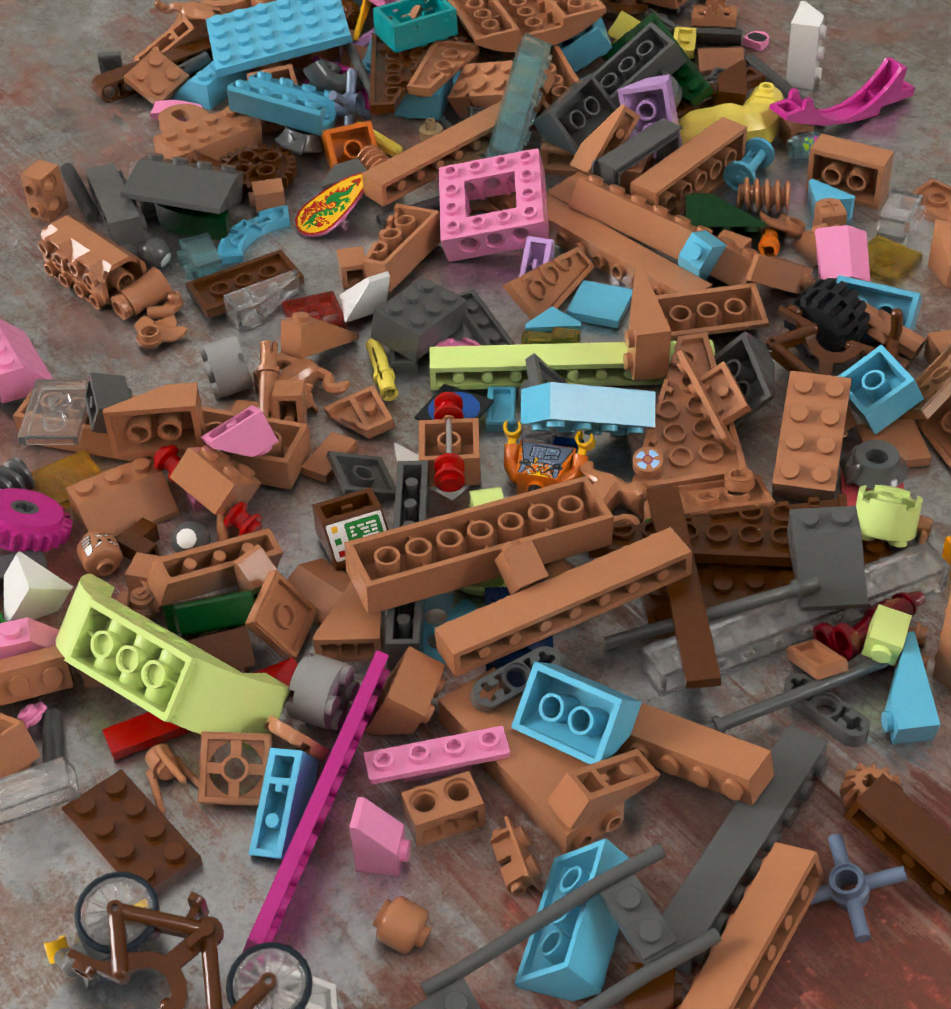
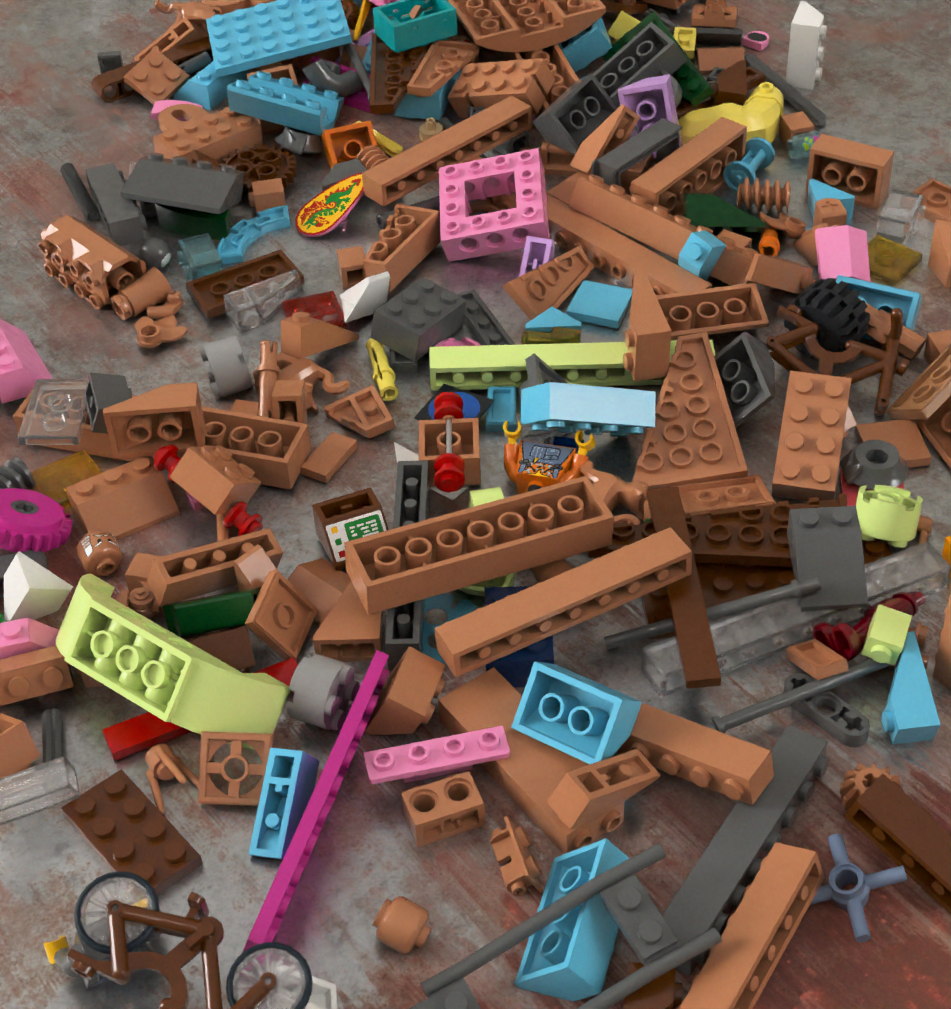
(32, 713): bright pink plant -> none
(44, 190): nougat brick -> none
(140, 539): reddish brown piece -> none
(189, 536): dark grey piece -> none
(243, 434): bright pink slope -> none
(296, 738): nougat tile -> none
(349, 103): sand blue bar -> none
(362, 472): dark grey slope -> none
(377, 840): bright pink slope -> none
(520, 97): clear light blue brick -> none
(520, 566): nougat brick -> none
(522, 665): dark grey beam -> none
(647, 462): nougat tile -> none
(720, 396): nougat bracket -> none
(739, 480): nougat tile -> none
(881, 89): dark pink slope -> none
(881, 389): medium azure brick -> none

